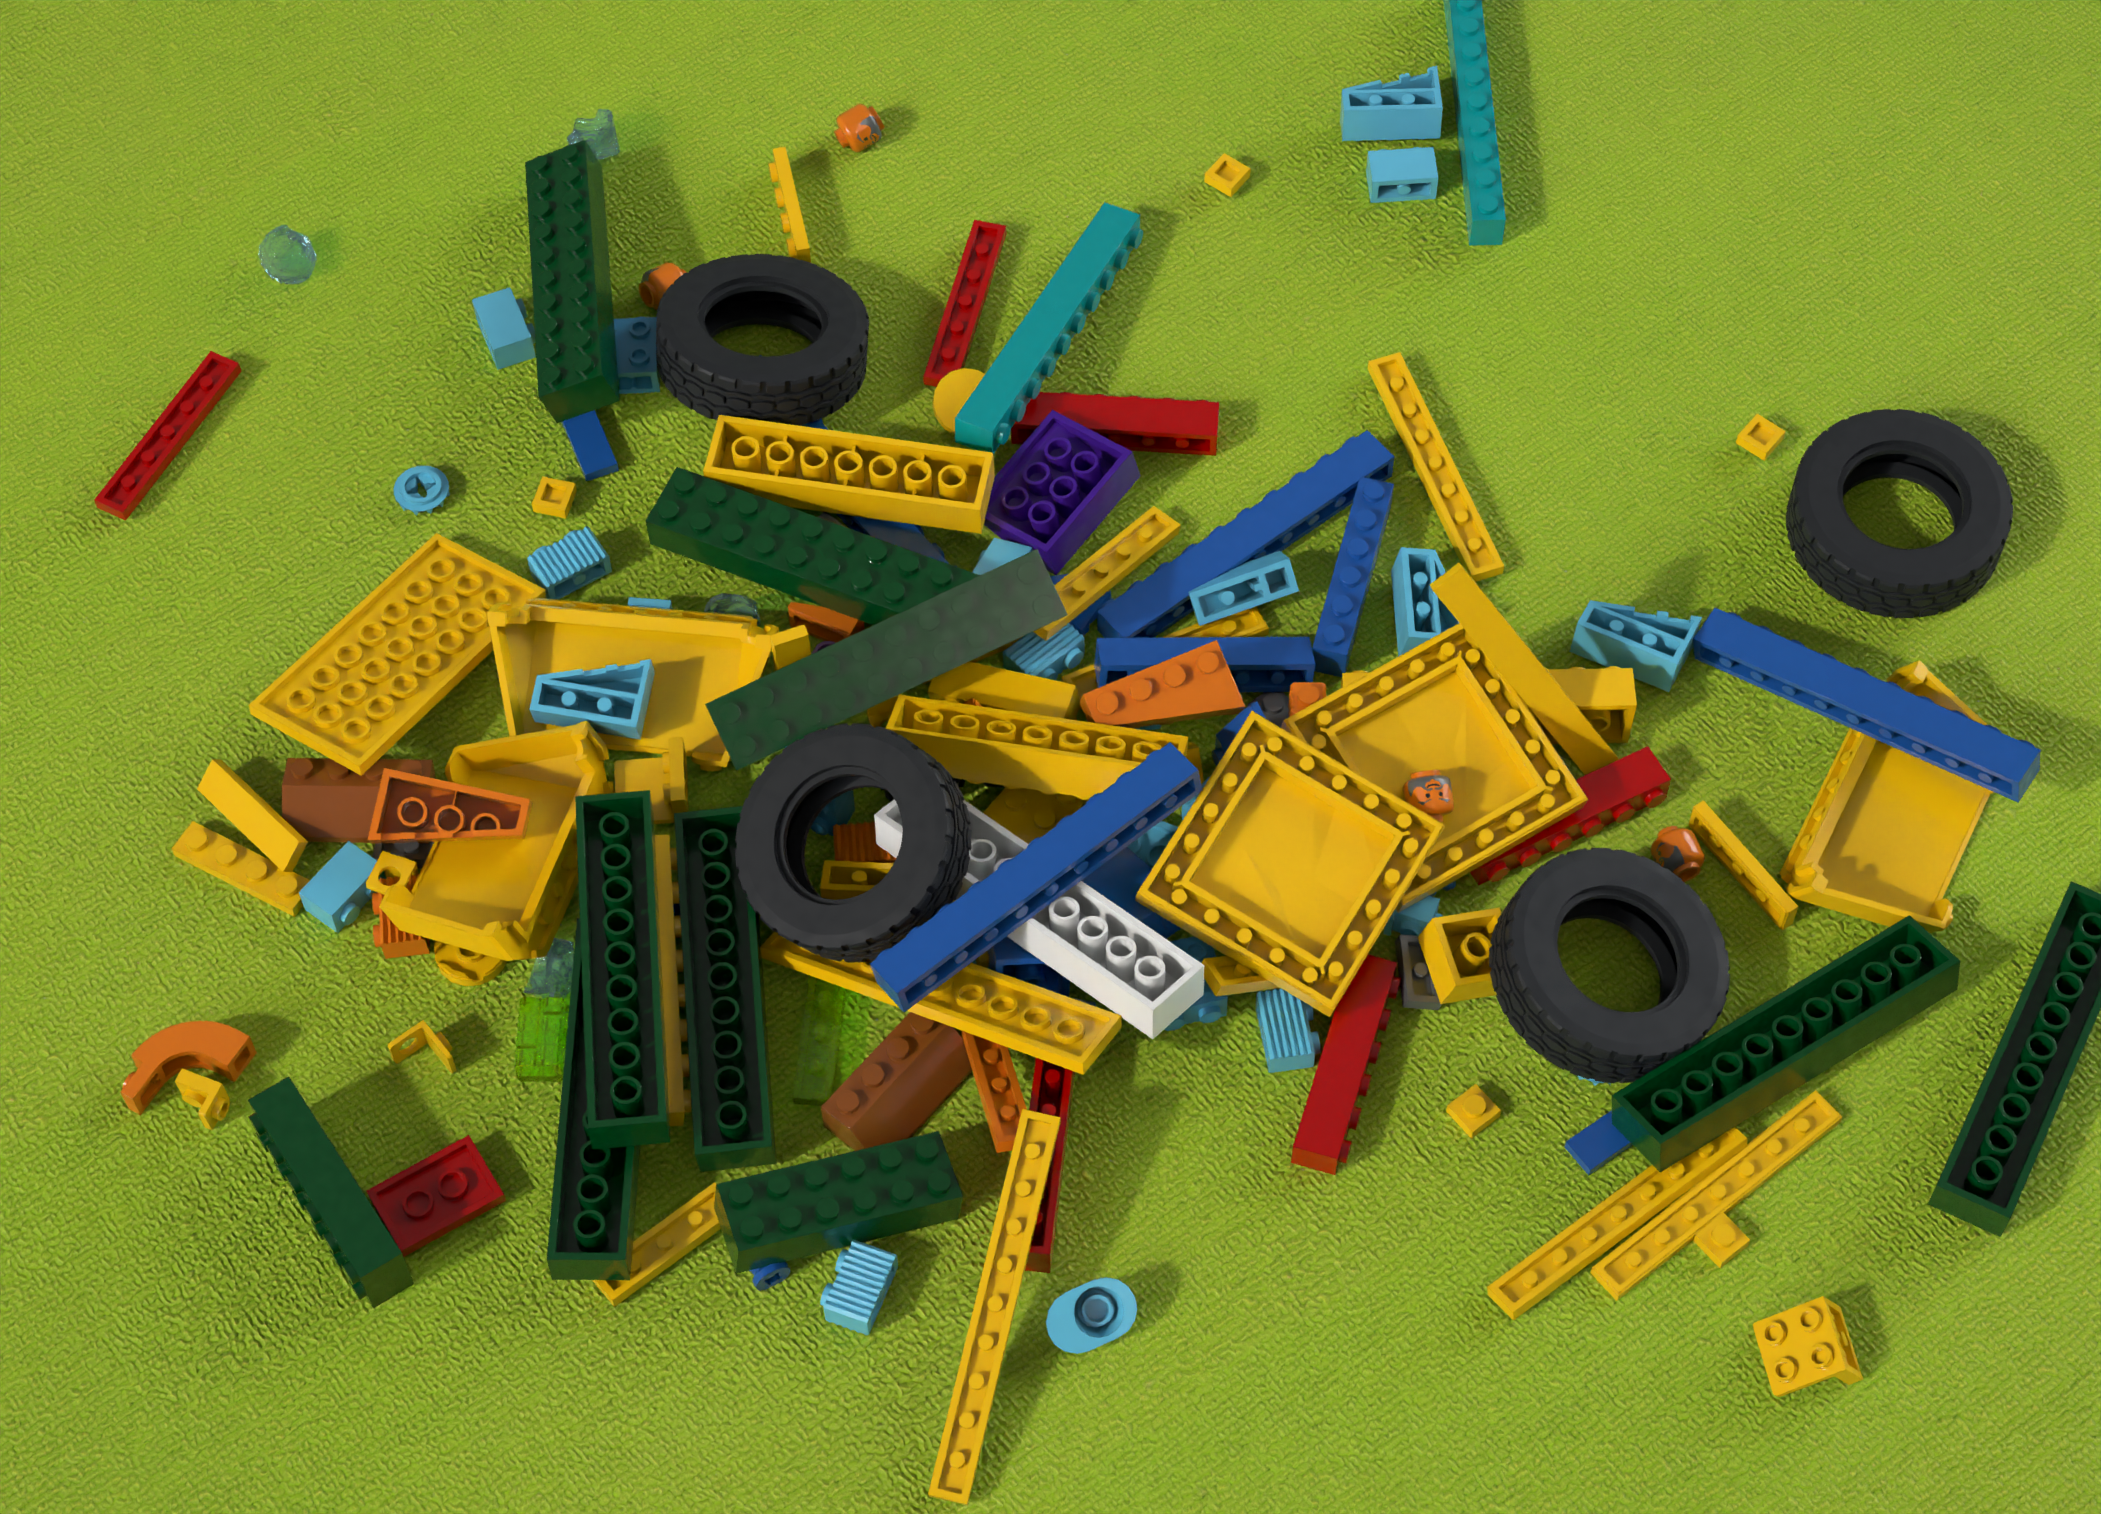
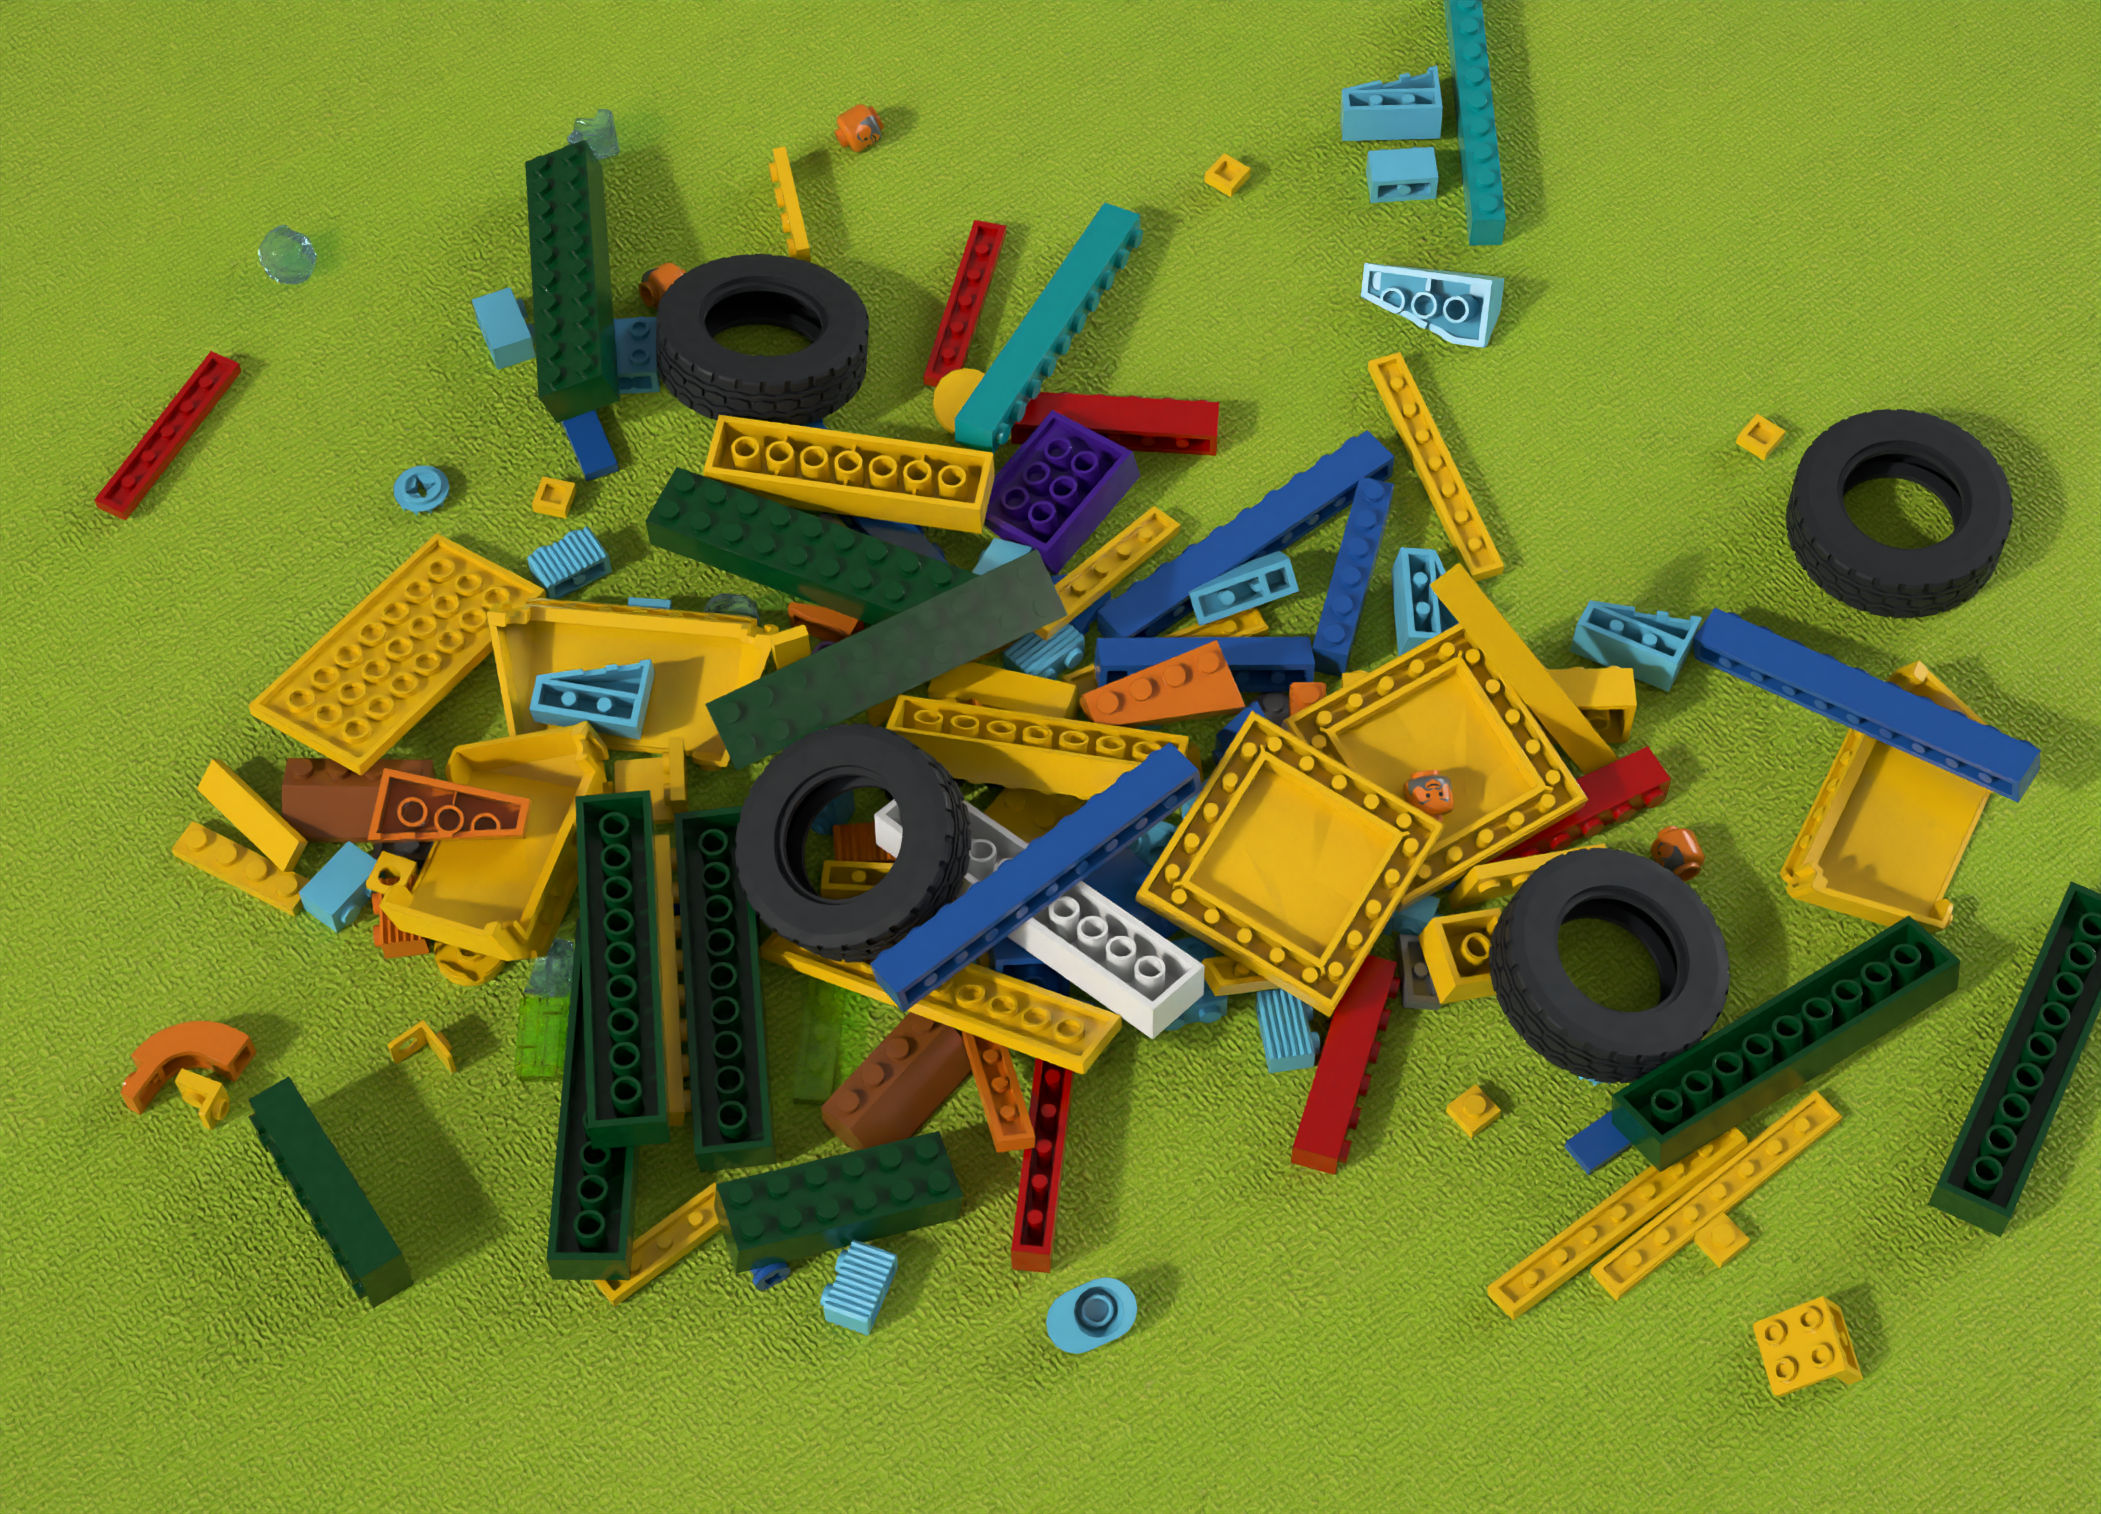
(436, 1195): red plate -> none
(994, 1308): yellow plate -> none
(1445, 302): none -> medium azure wedge
(1500, 878): none -> yellow wing
(1743, 865): yellow tile -> none

